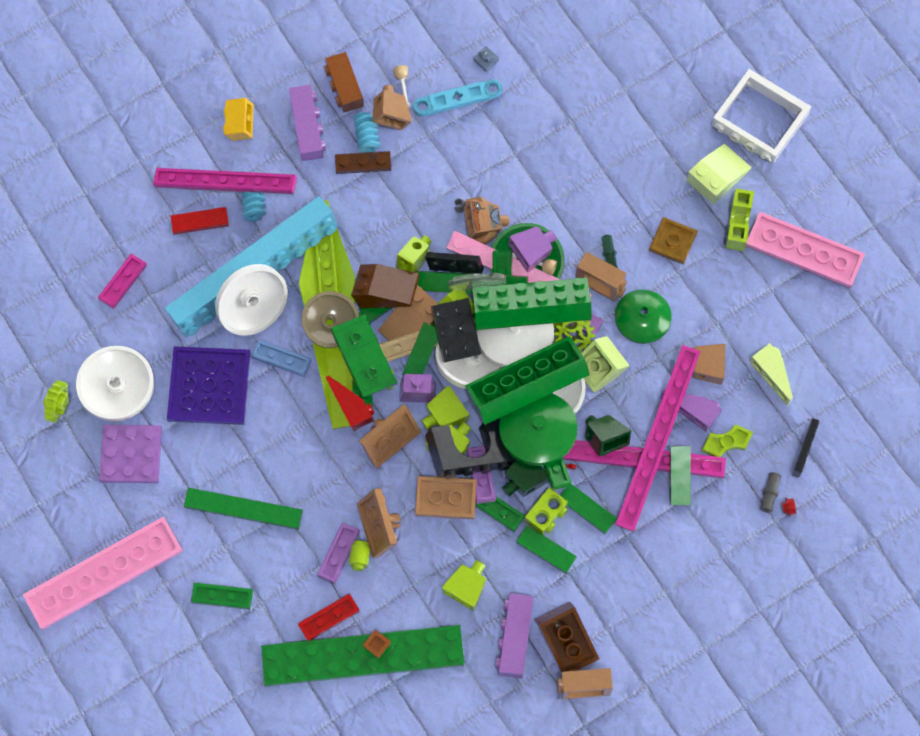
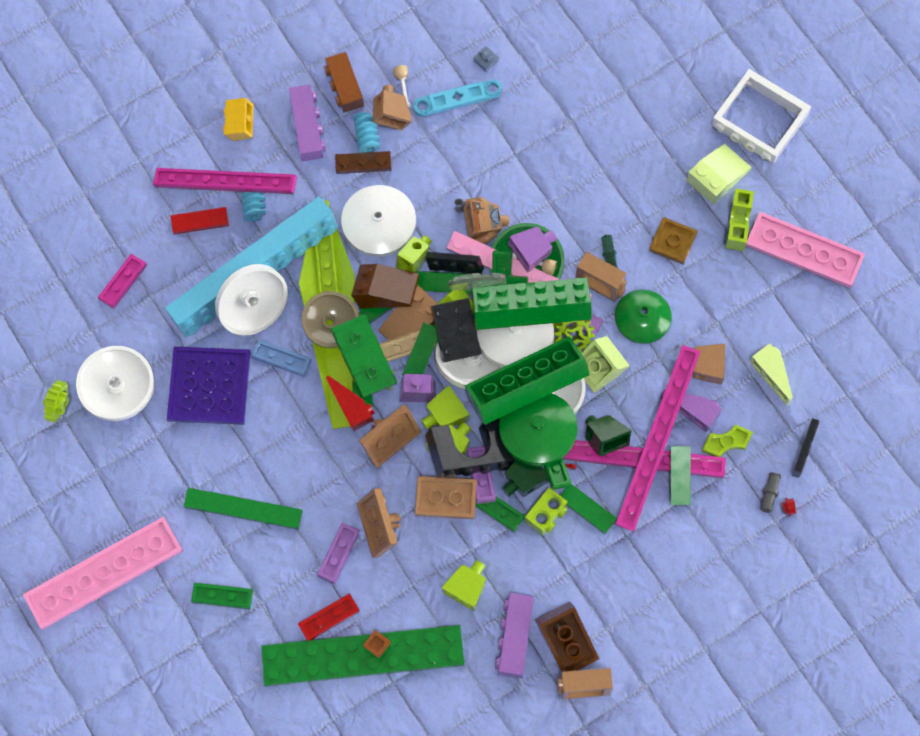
(130, 454): medium lavender plate -> none
(359, 555): lime brick -> none
(378, 235): none -> white dish
(546, 549): green tile -> none

